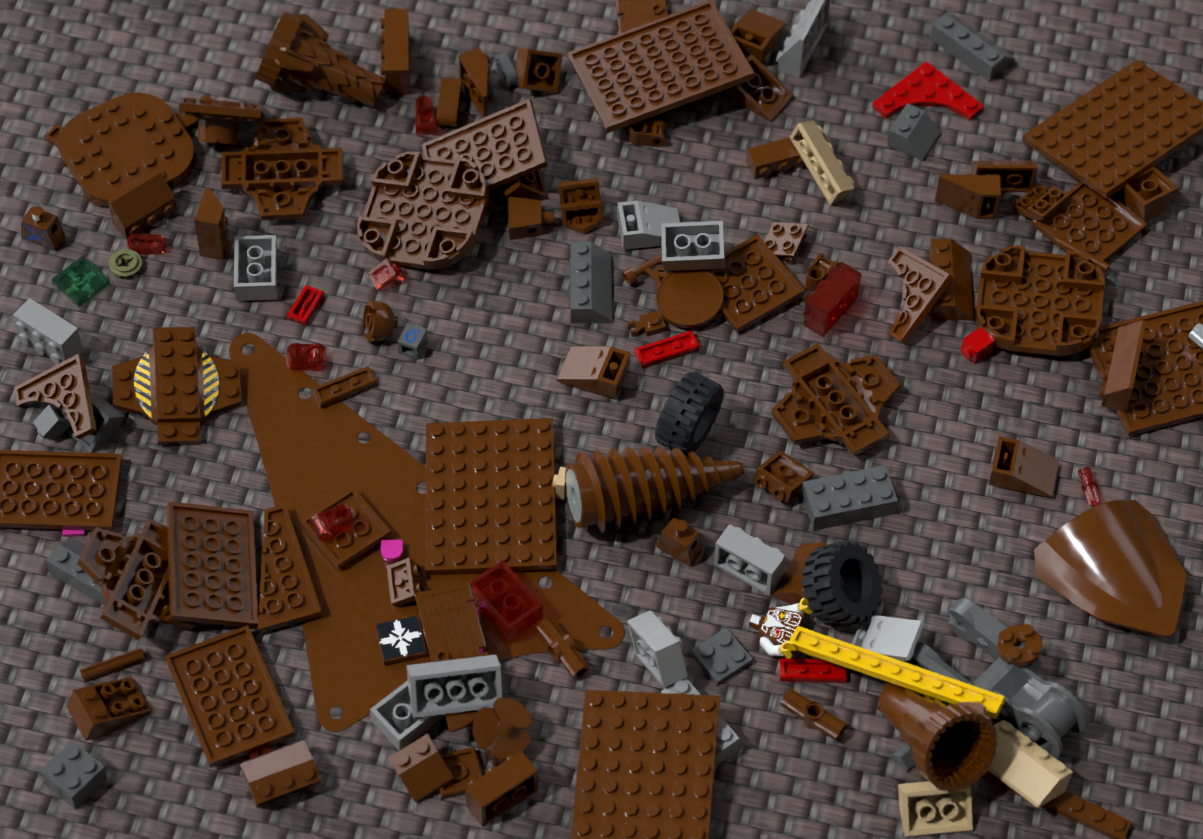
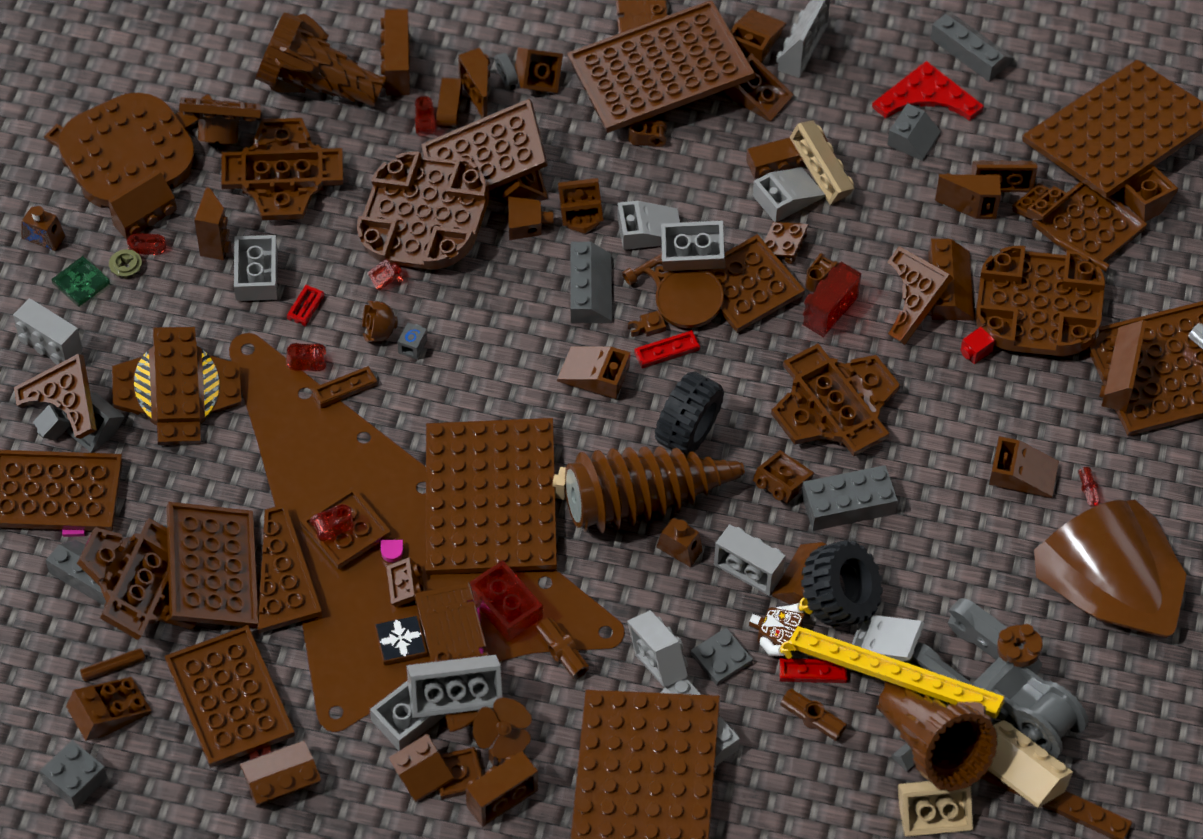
(786, 192): none -> light grey slope

